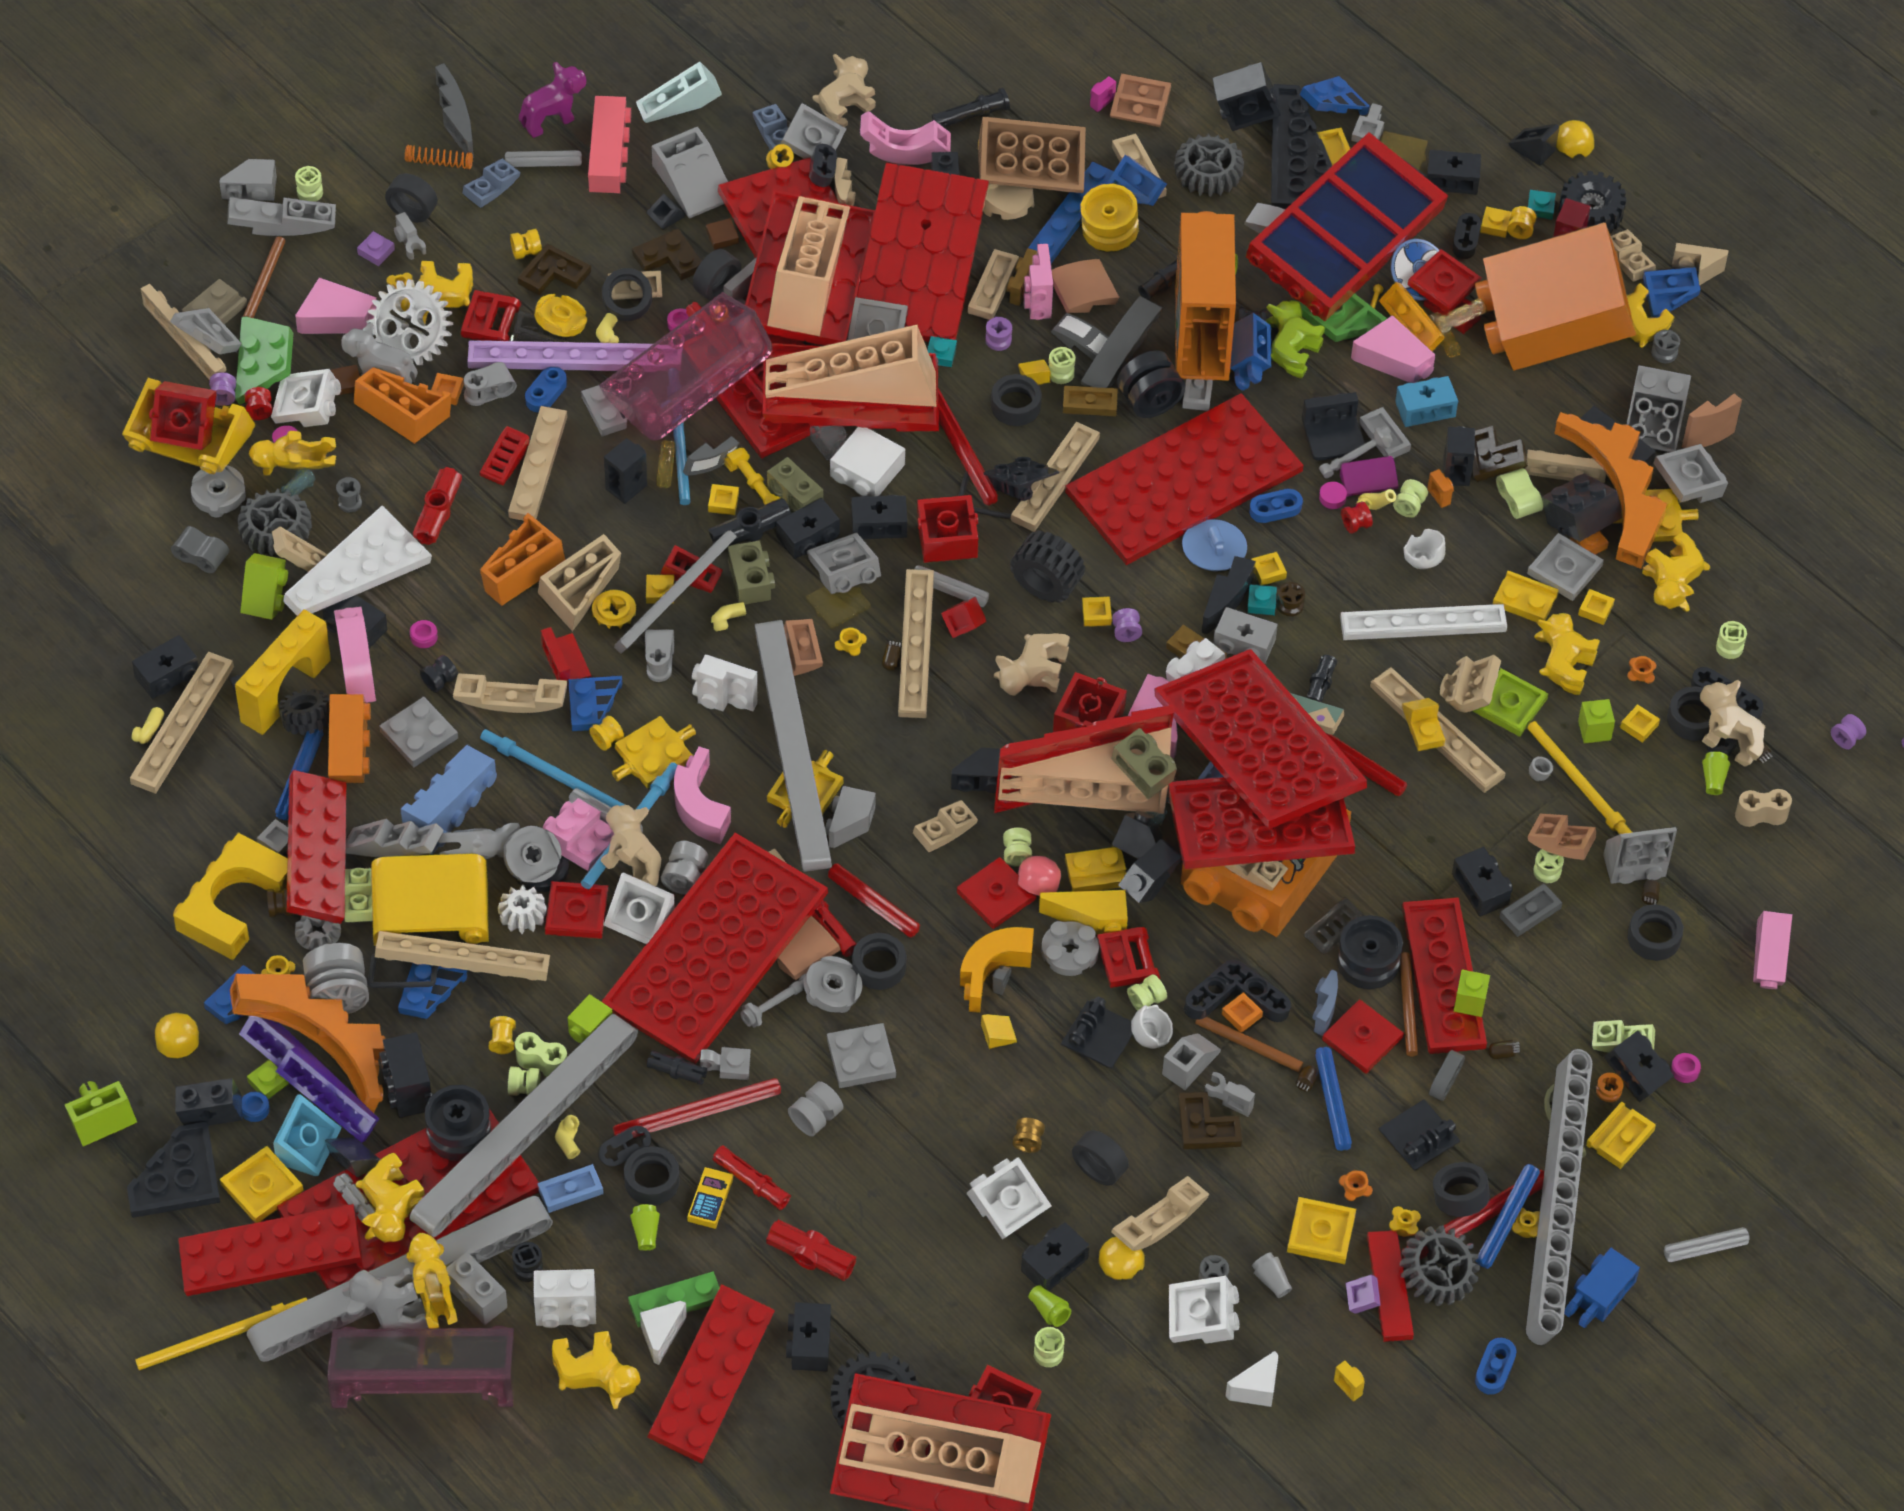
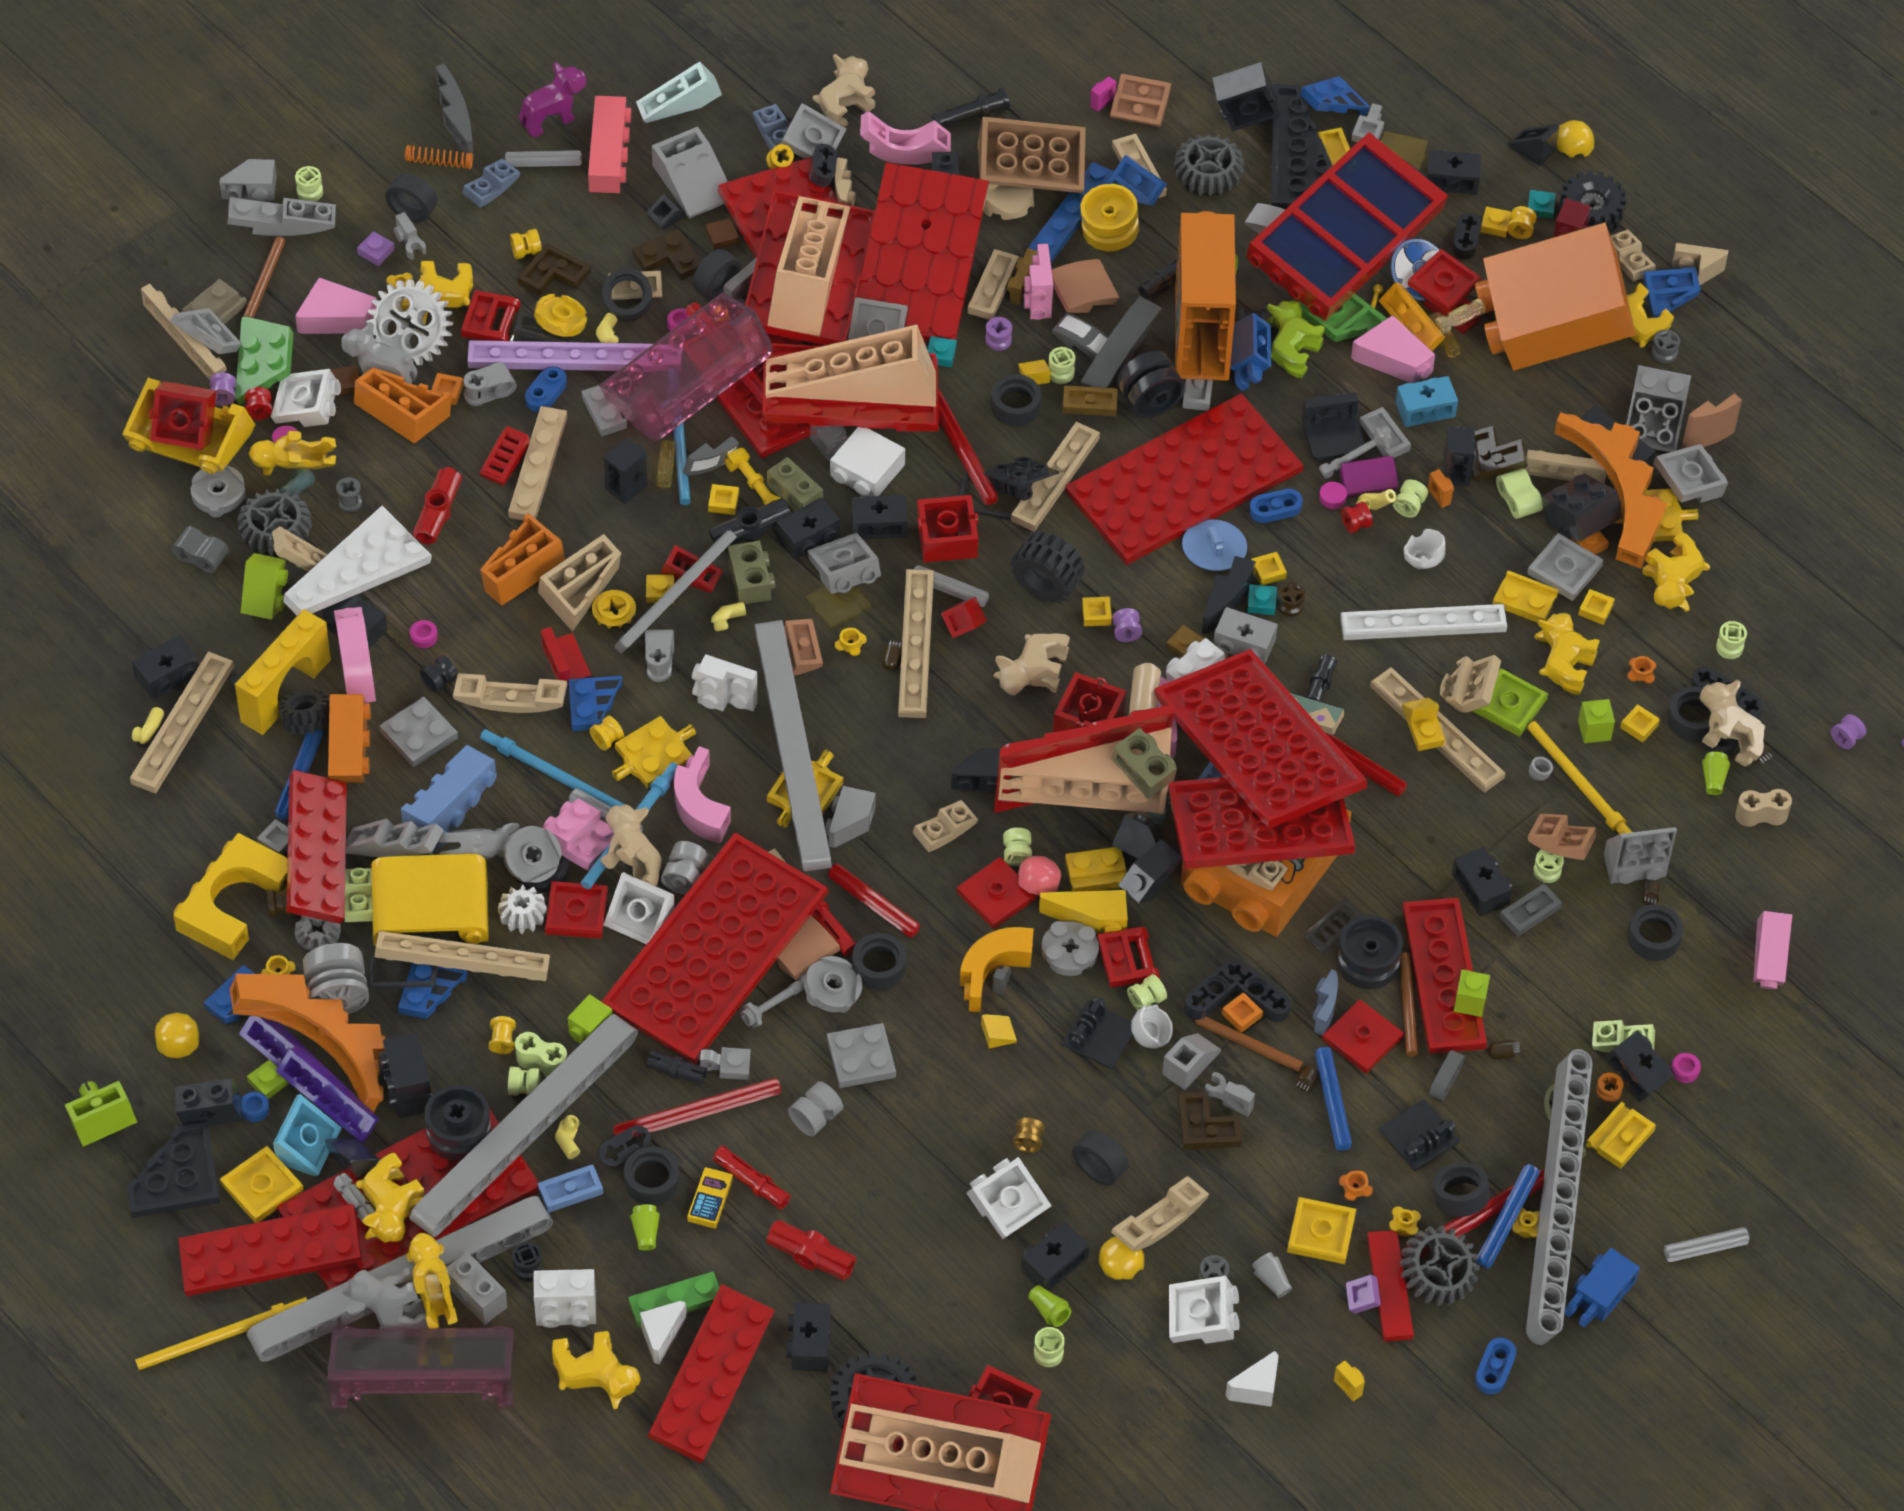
(1145, 679): none -> tan brick

